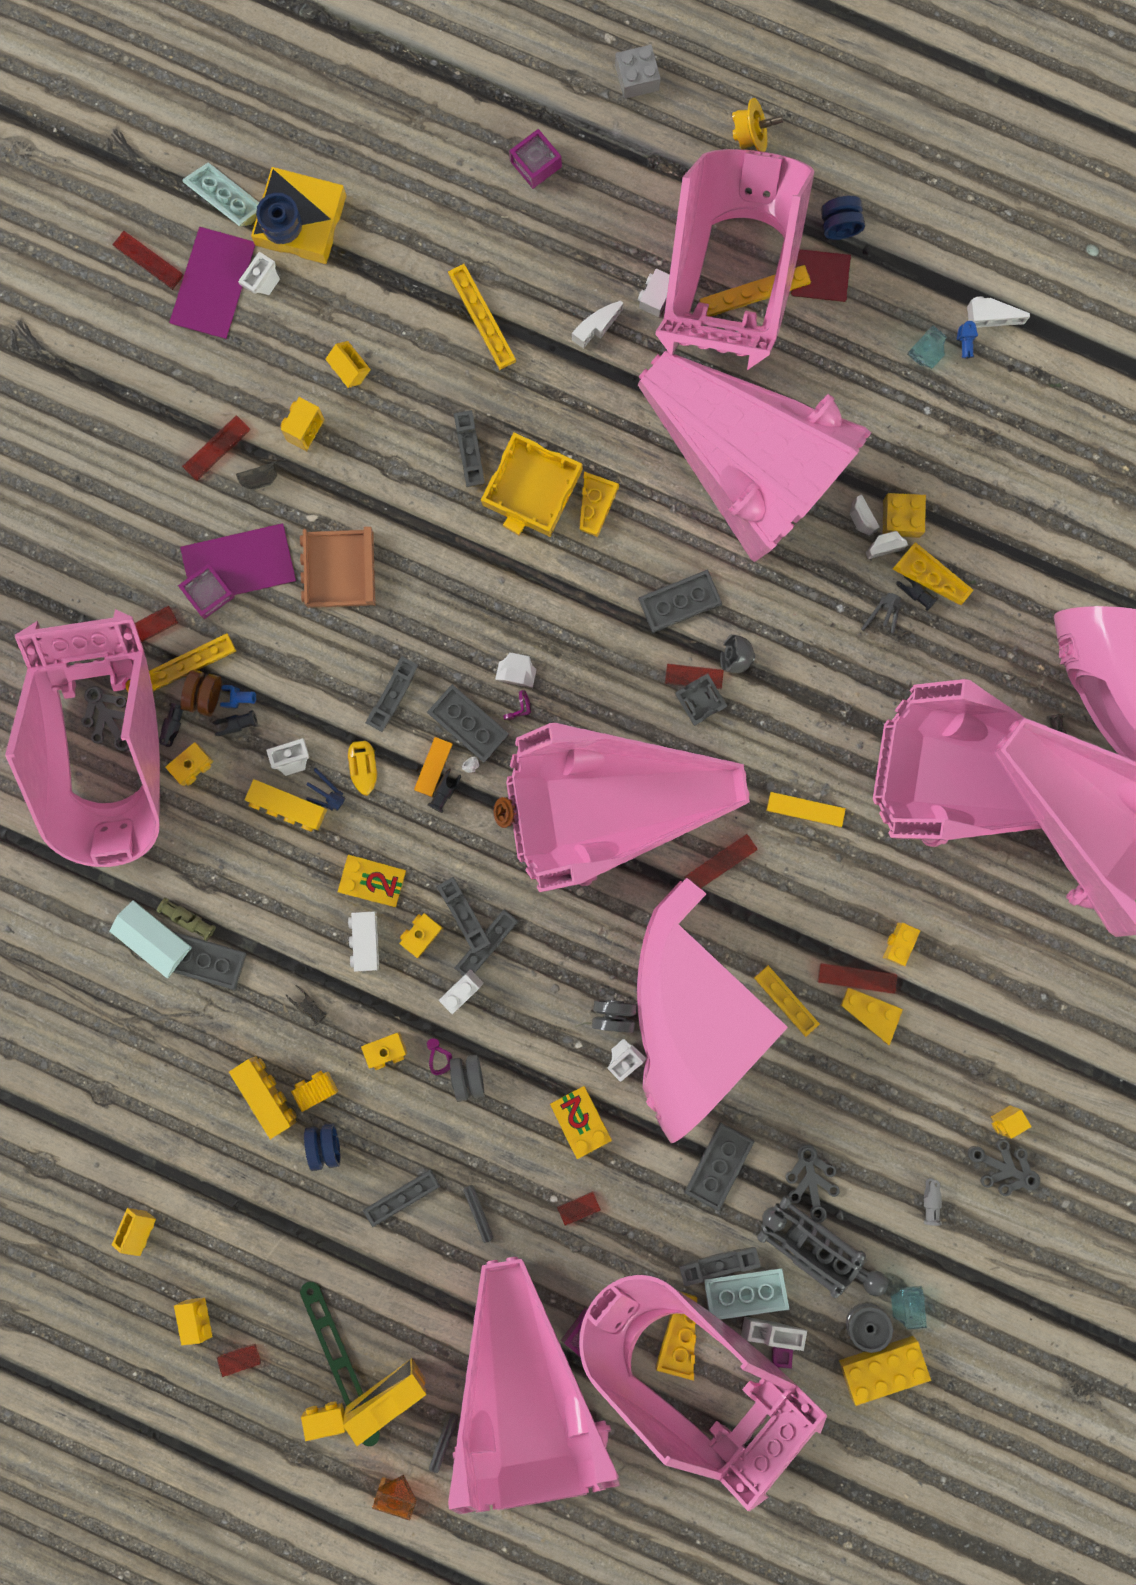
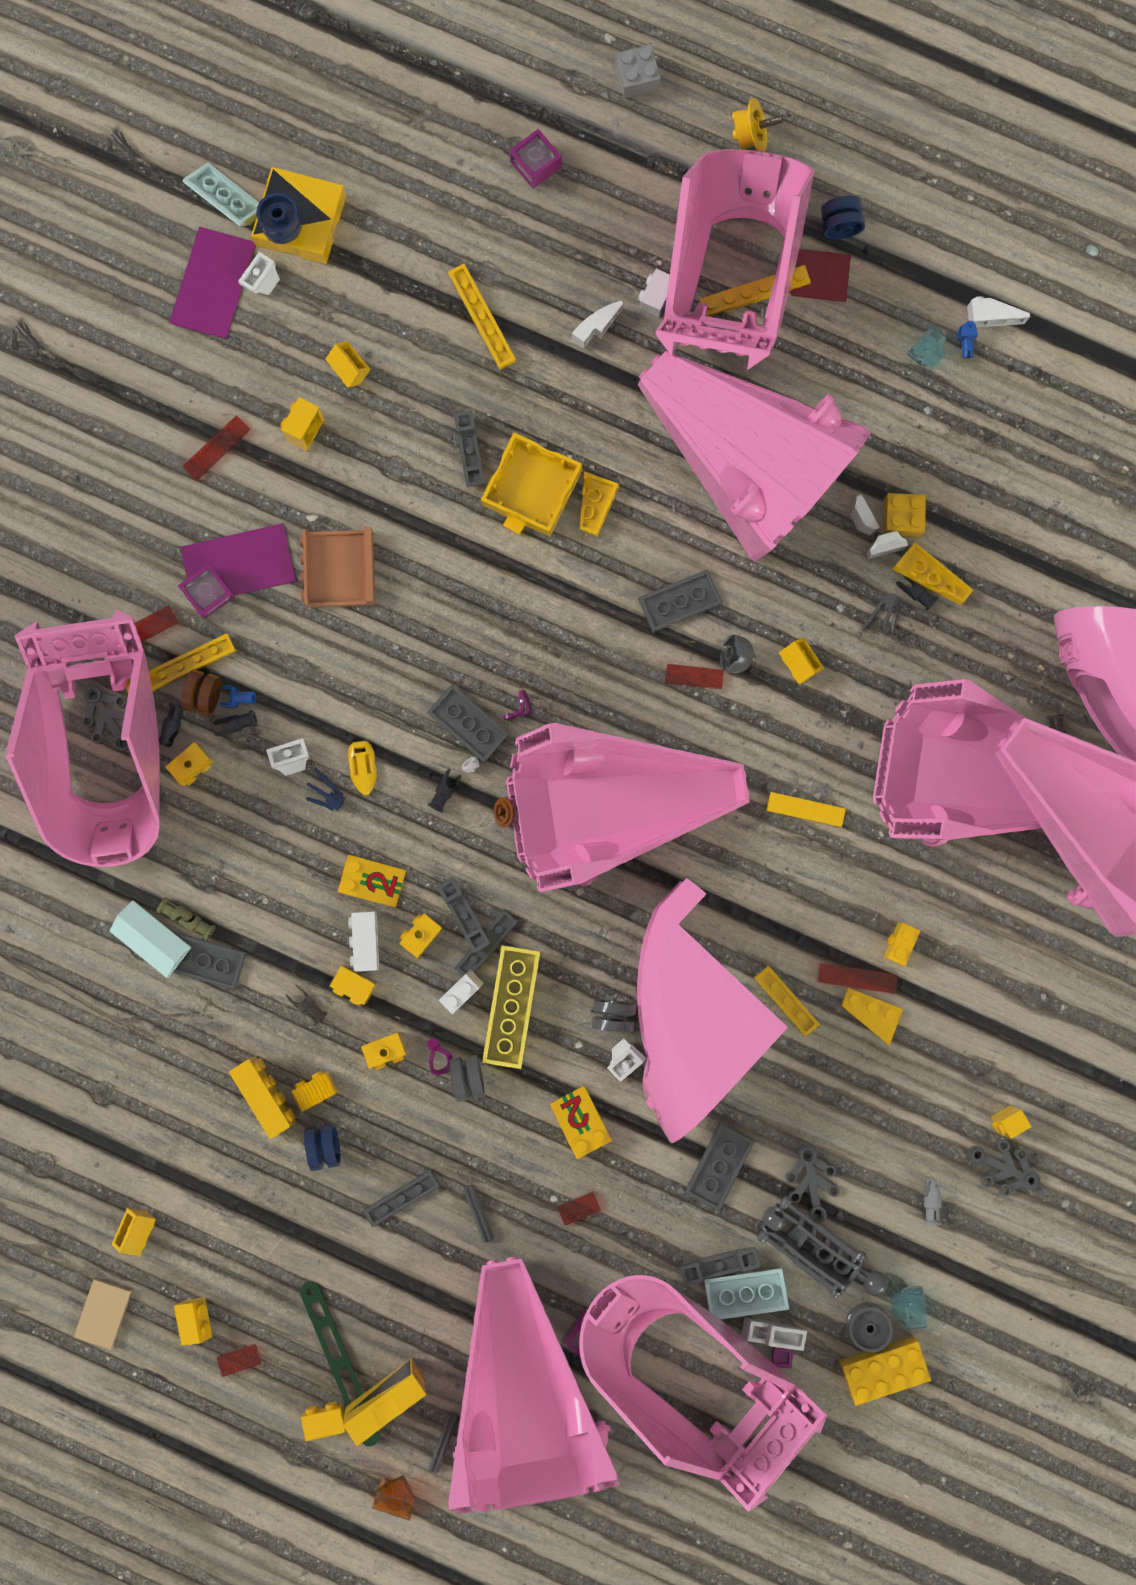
(103, 1313): none -> tan tile
(148, 260): clear red tile -> none
(257, 477): clear smoke slope -> none
(286, 805): yellow brick -> none
(352, 985): none -> yellow brick
(392, 694): dark grey slope -> none
(433, 767): light orange tile -> none
(511, 1007): none -> light yellow brick
(516, 670): white slope -> none
(678, 1346): yellow wing -> none
(696, 692): dark grey brick -> none
(722, 861): clear red tile -> none
(801, 660): none -> yellow brick

